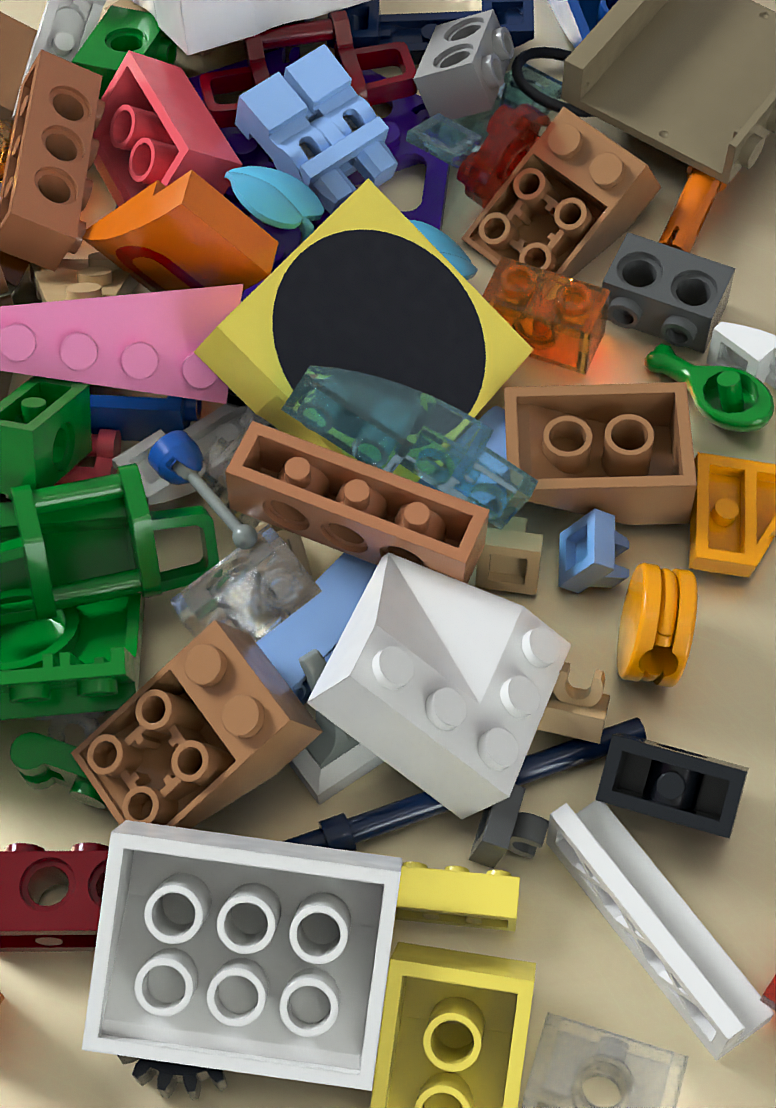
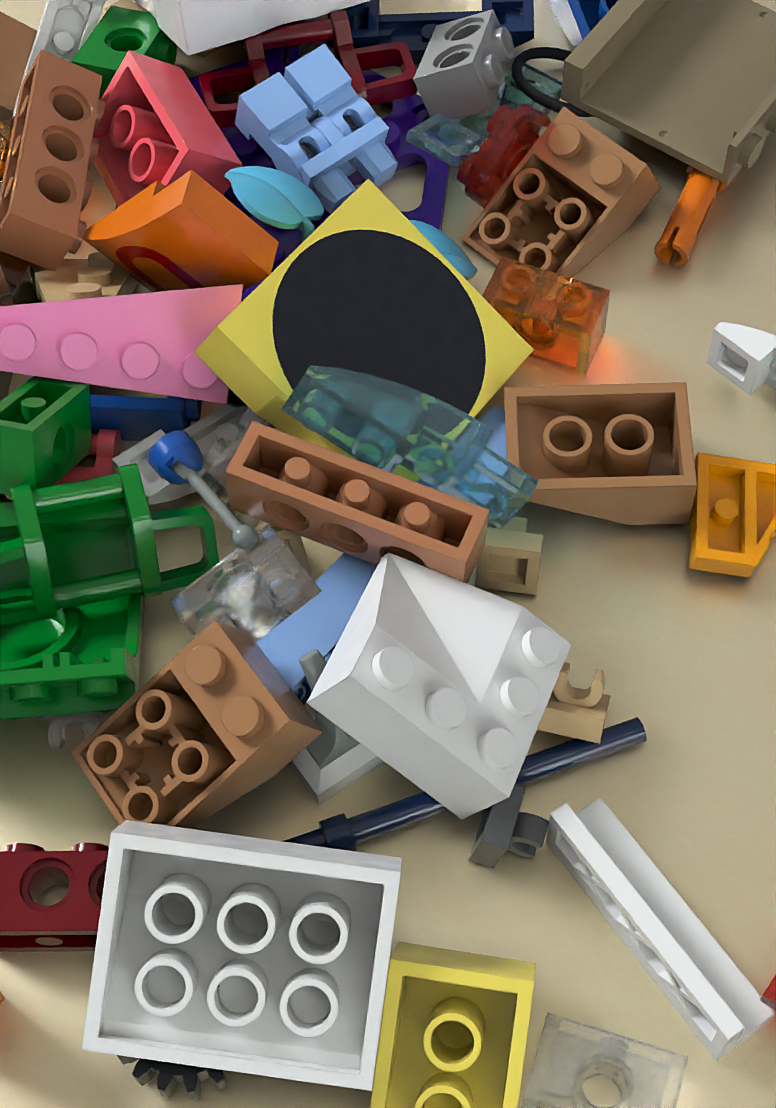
(49, 761): green plate -> none
(458, 897): light yellow piece -> none
(589, 553): light blue tile -> none
(657, 625): light orange head -> none
(667, 292): dark grey brick -> none
(672, 784): black brick -> none
(720, 393): green piece -> none

